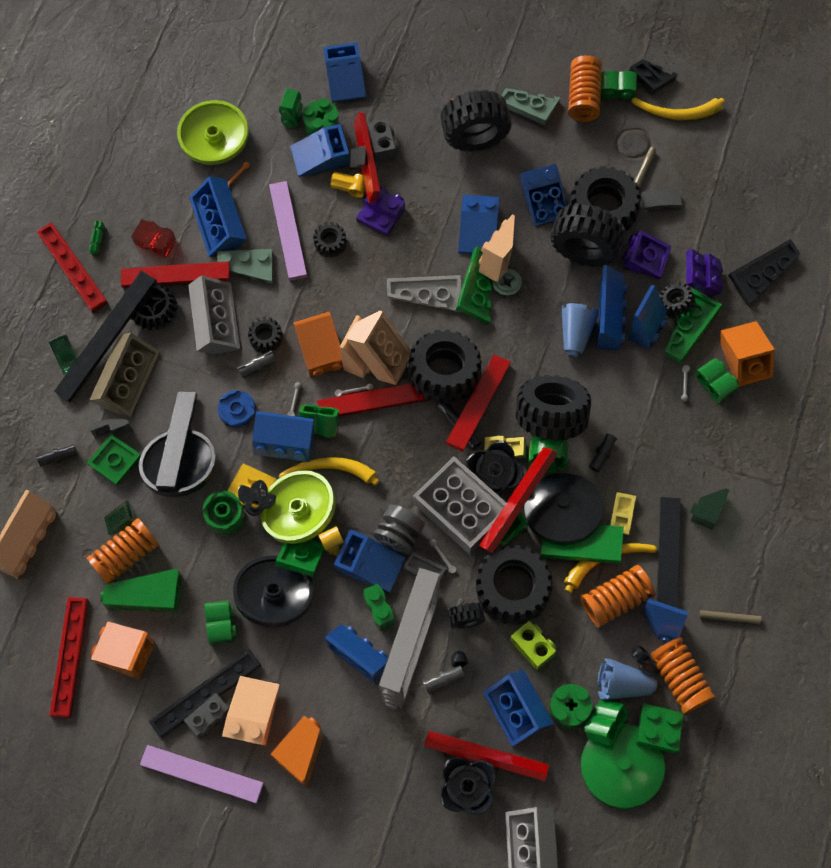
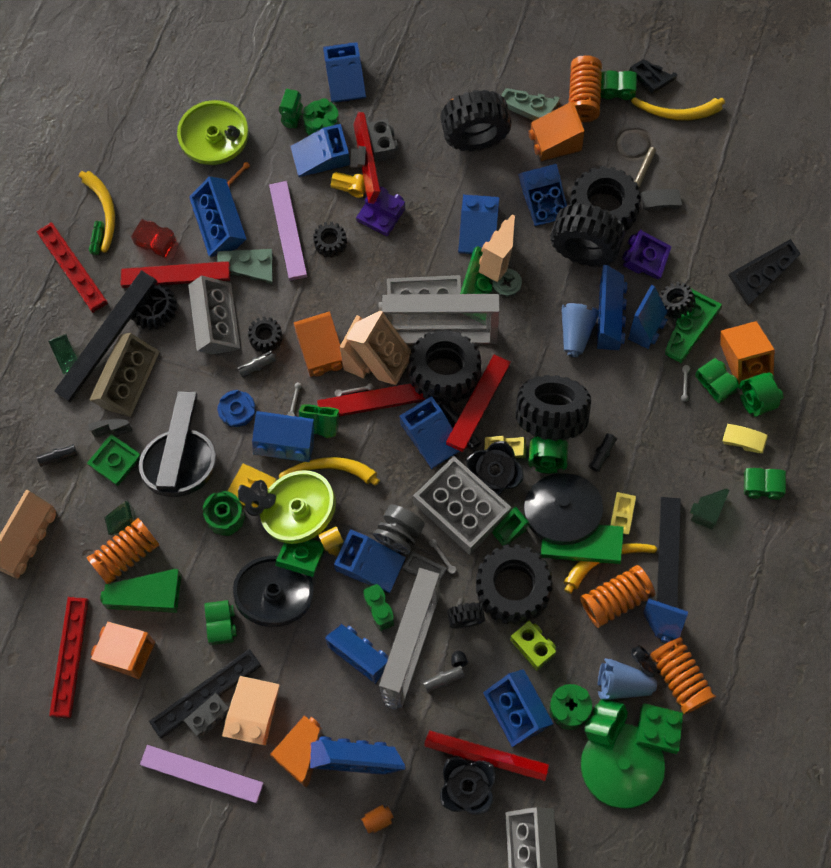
(103, 194): none -> yellow animal
(232, 133): none -> black hinge
(355, 757): none -> blue slope
(377, 819): none -> orange brick
(423, 313): none -> light grey window
(429, 431): none -> blue slope
(518, 499): red tile -> none
(557, 133): none -> orange slope
(704, 273): dark purple plate -> none
(730, 617): dark tan bar -> none
(744, 437): none -> light yellow slope
(760, 394): none -> green brick
(764, 482): none -> green brick

